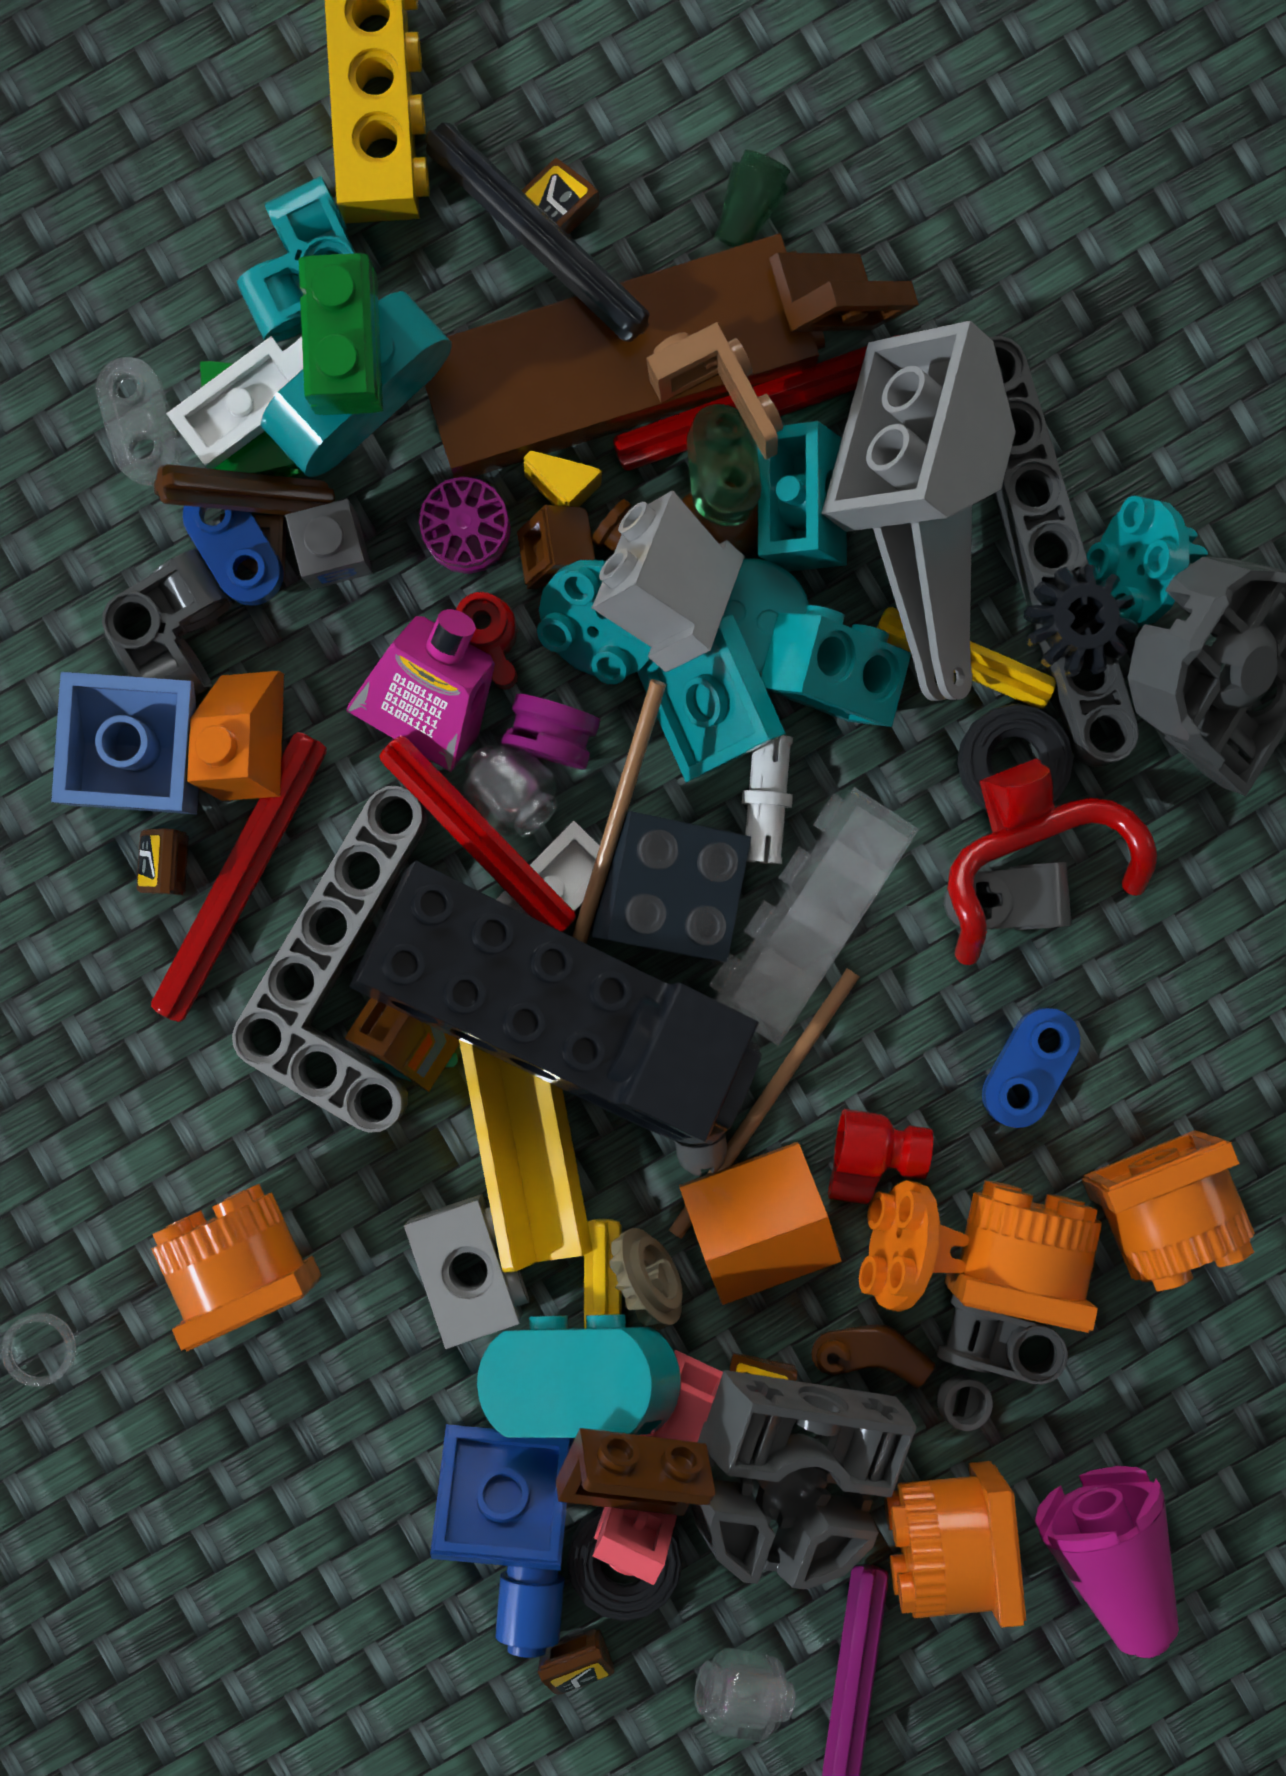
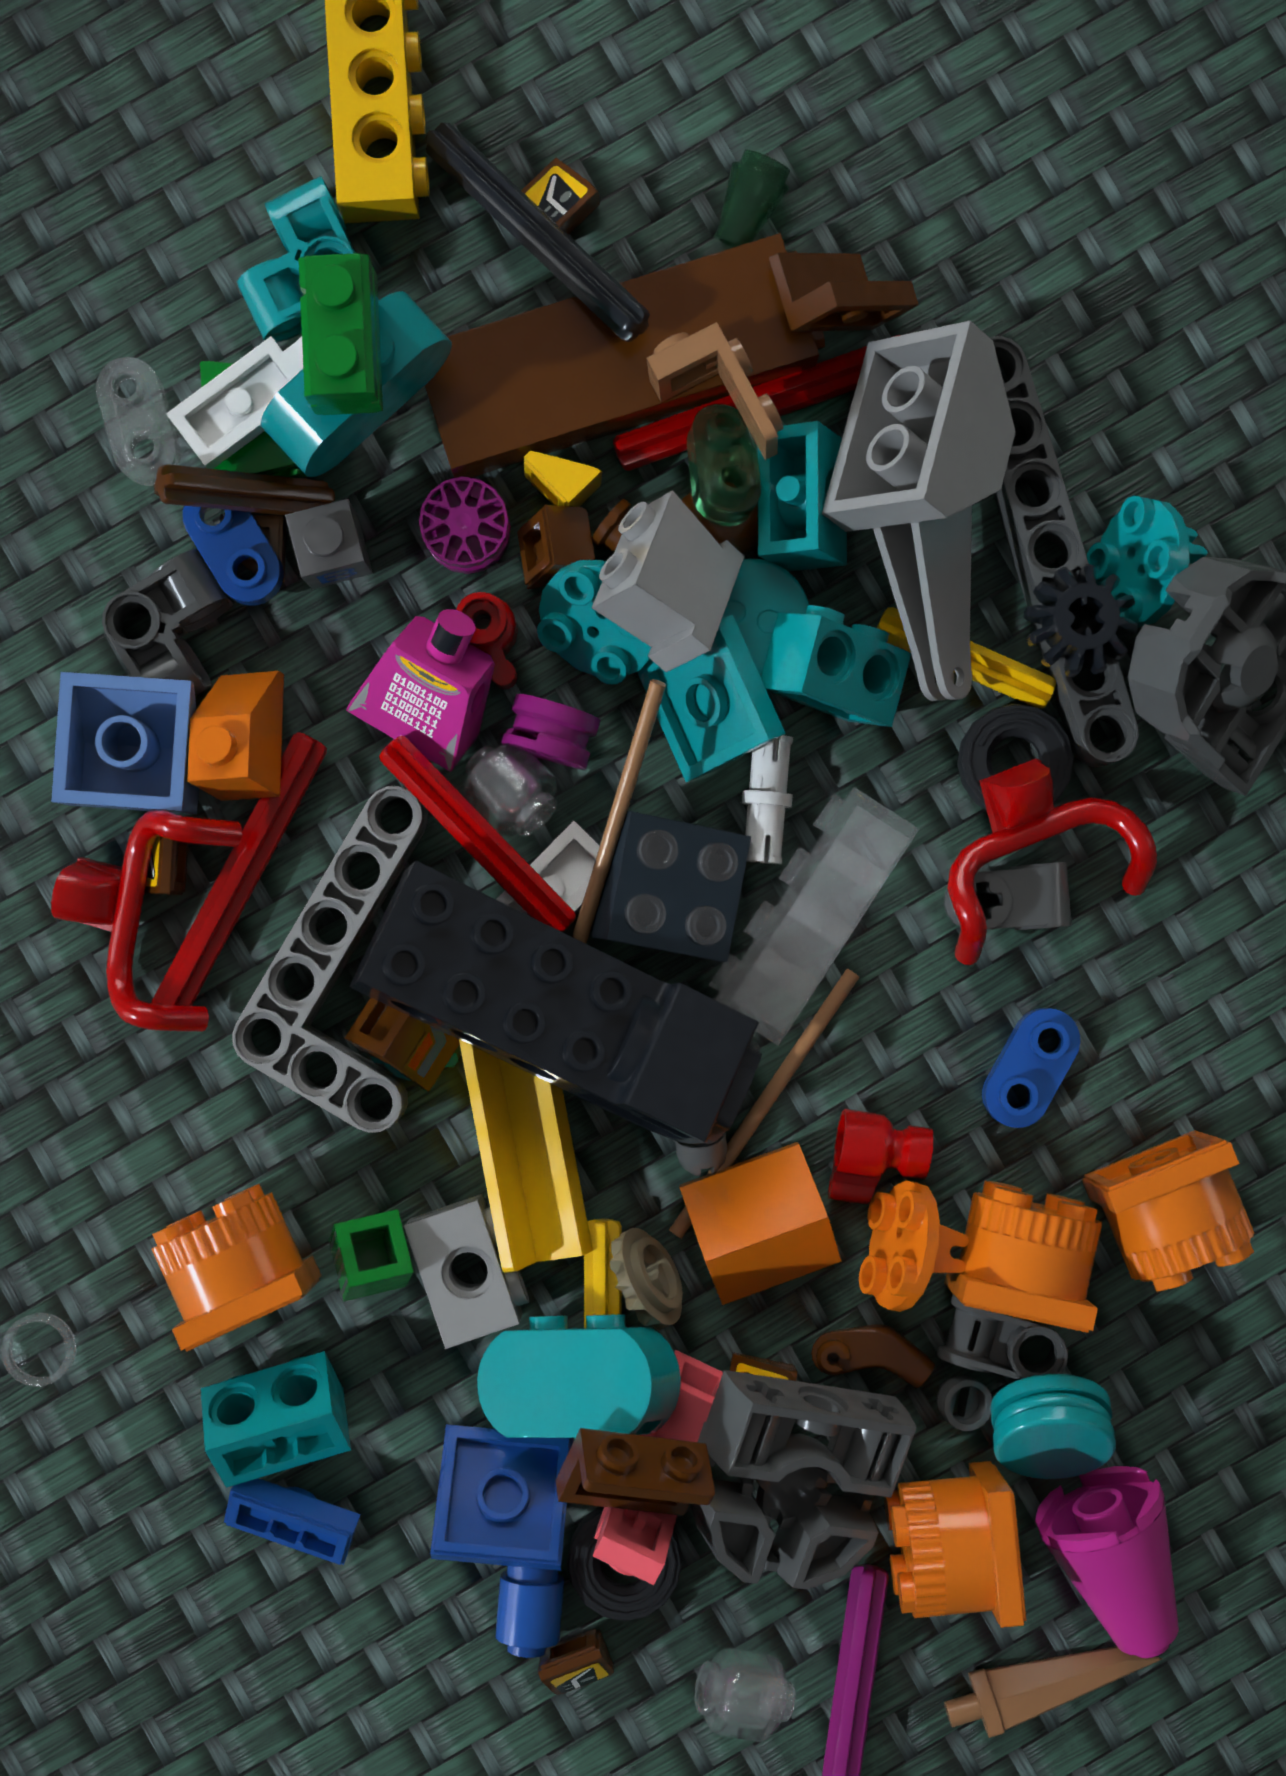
(113, 900): none -> red piece
(274, 1419): none -> teal brick
(292, 1519): none -> blue plate
(370, 1255): none -> green brick
(1028, 1689): none -> medium nougat bar
(1052, 1426): none -> teal head

